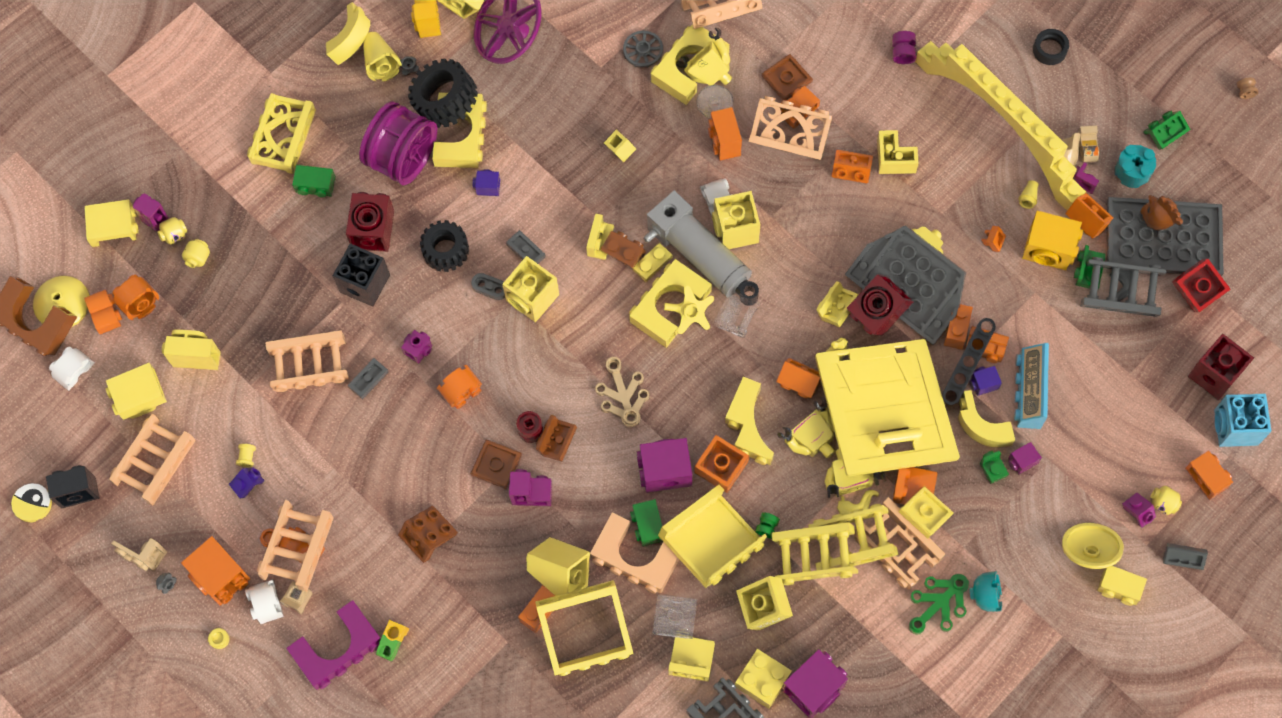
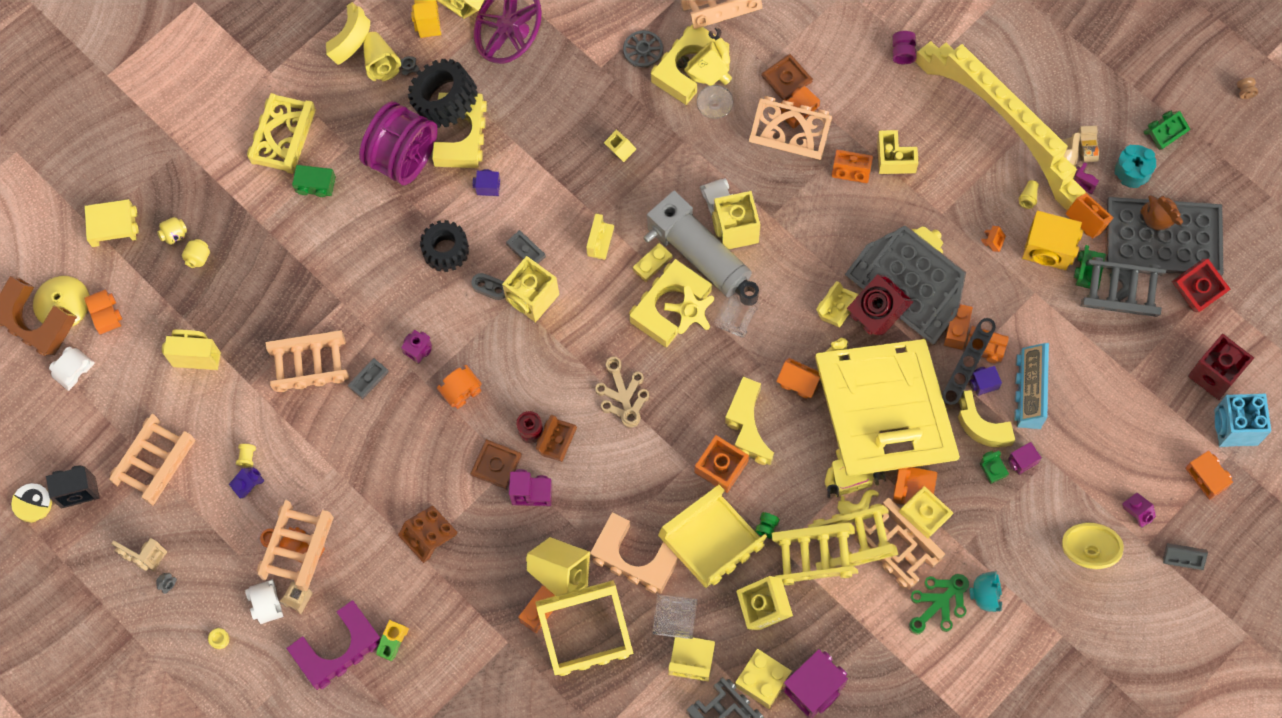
(135, 297): orange brick -> none
(135, 392): light yellow brick -> none
(149, 211): magenta brick -> none
(215, 571): orange brick -> none
(361, 275): black brick -> none
(370, 221): dark red brick -> none
(622, 249): dark orange bracket -> none
(648, 522): green brick -> none
(664, 465): magenta brick -> none
(725, 134): orange brick -> none
(812, 433): light yellow torso -> none
(1051, 59): black tyre -> none
(1121, 585): light yellow brick -> none
(1166, 500): light yellow head -> none

